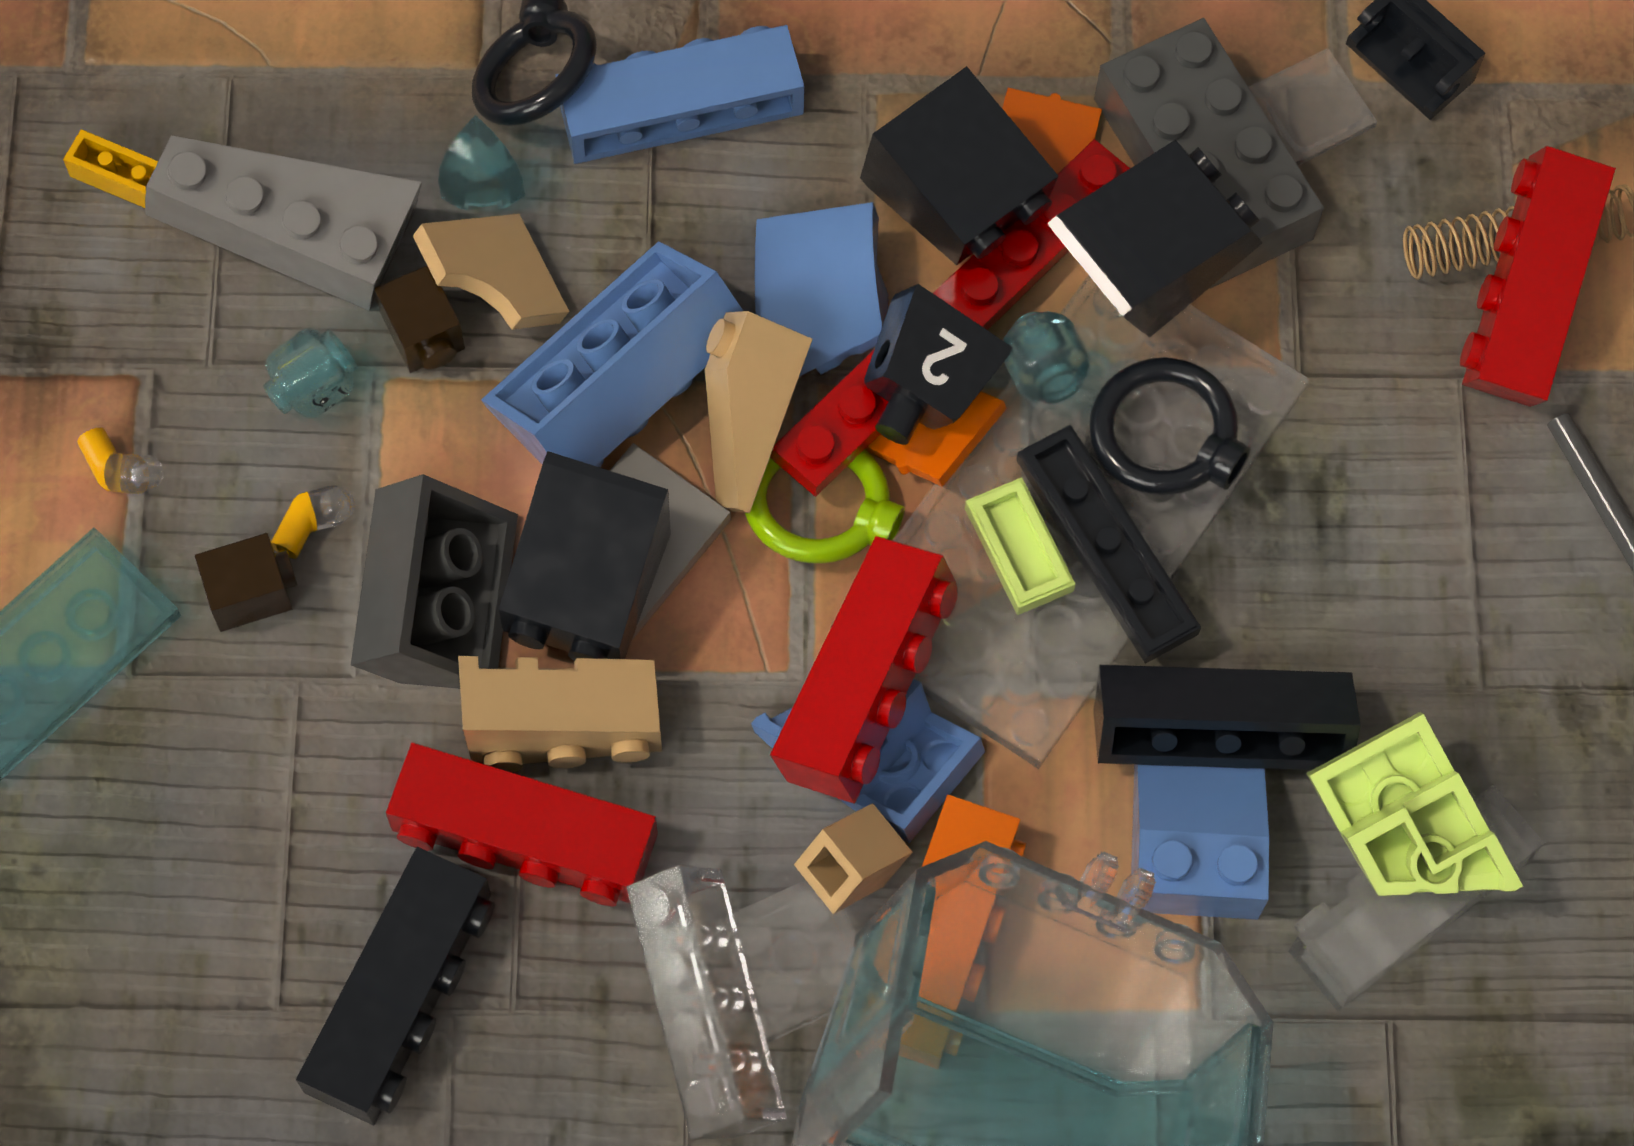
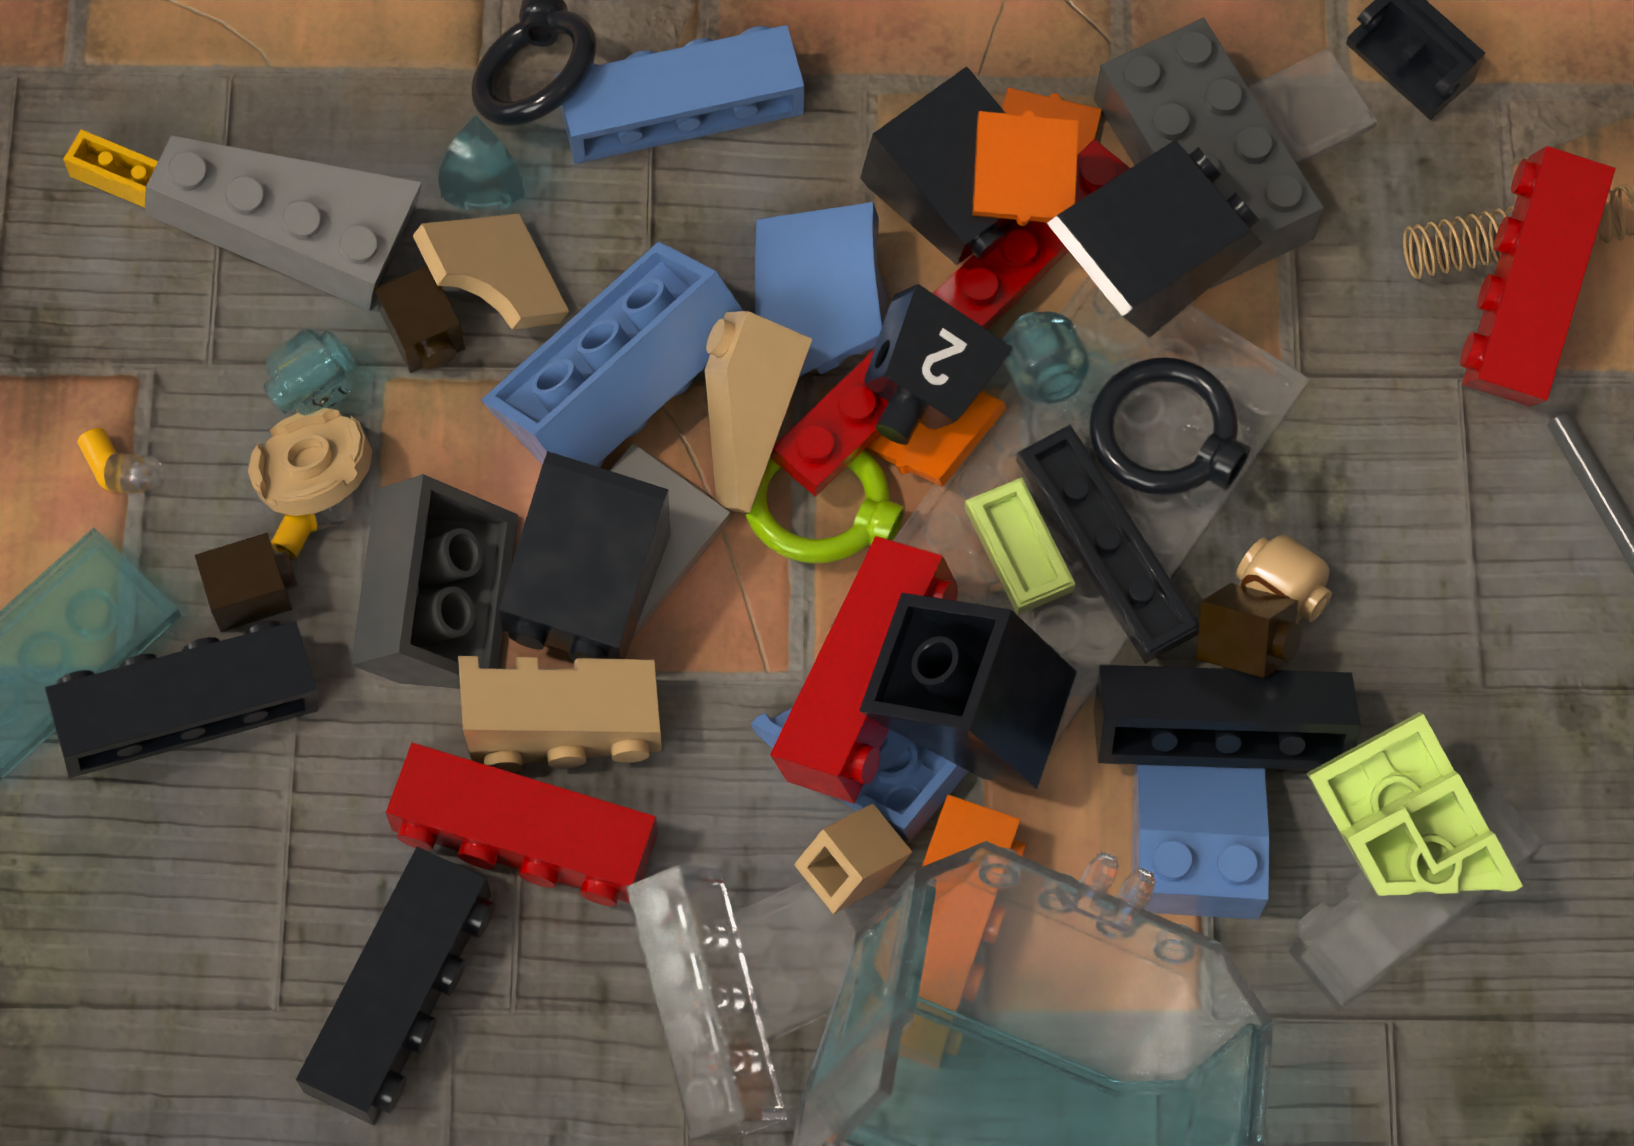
(182, 697): none -> black brick
(310, 462): none -> tan tile
(970, 687): none -> black slope
(1024, 166): none -> orange piece
(1248, 630): none -> dark brown brick
(1288, 571): none -> tan head

